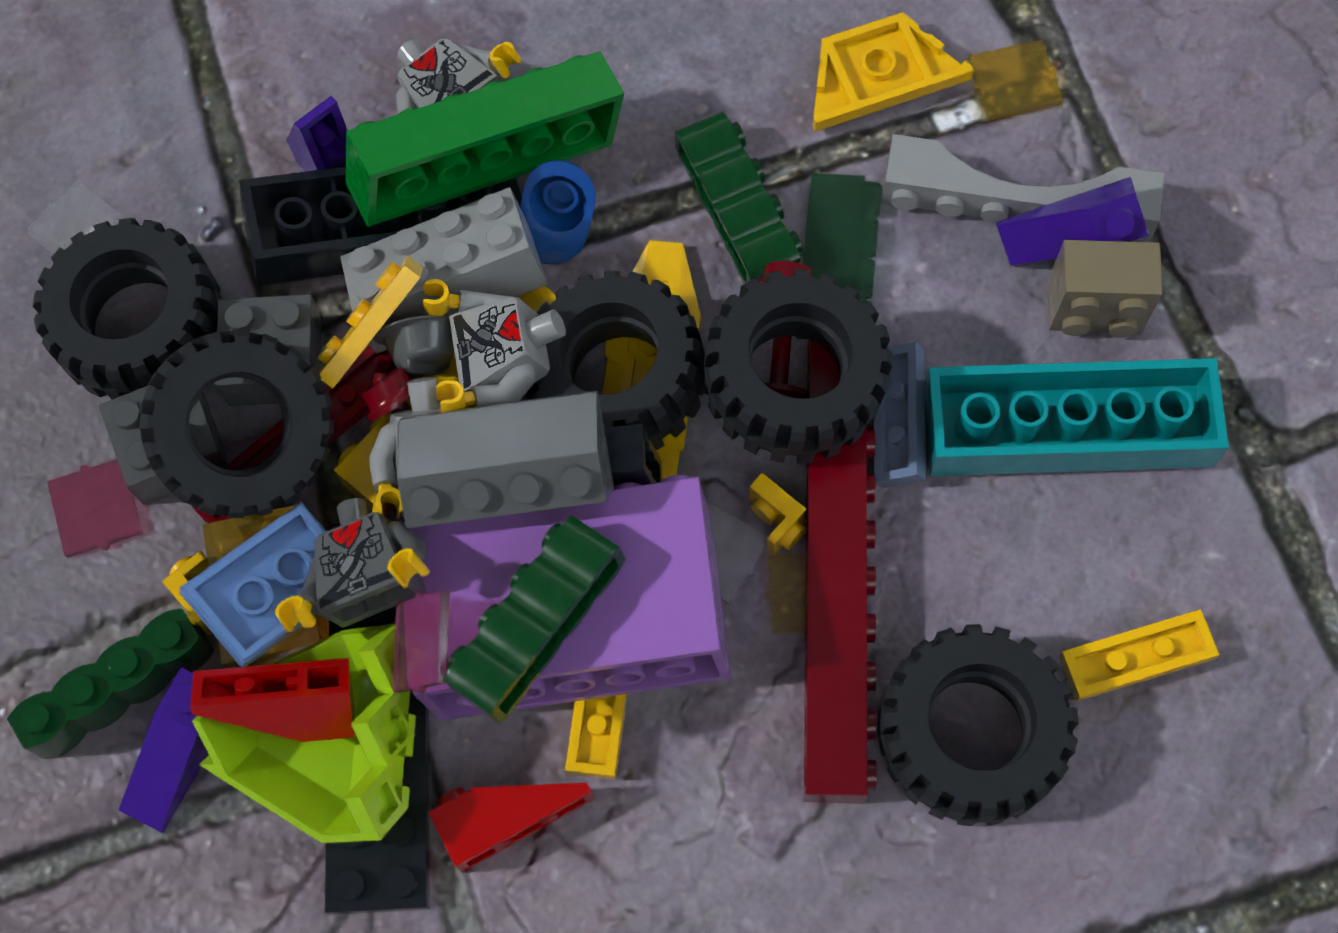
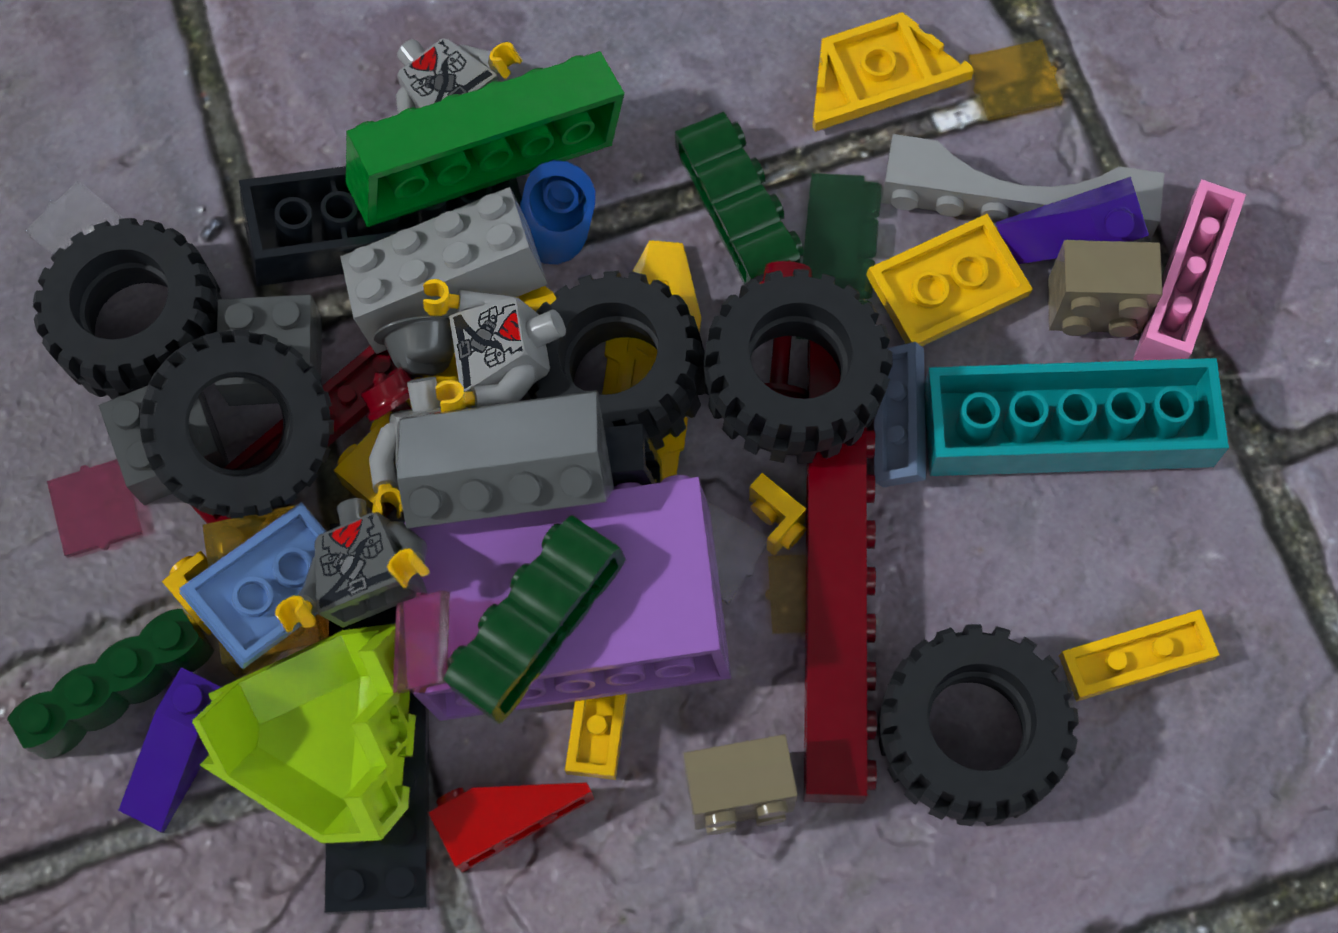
(284, 699): red slope -> none
(319, 138): dark purple slope -> none
(368, 319): yellow plate -> none
(740, 784): none -> dark tan brick
(949, 281): none -> yellow plate
(1191, 273): none -> bright pink brick

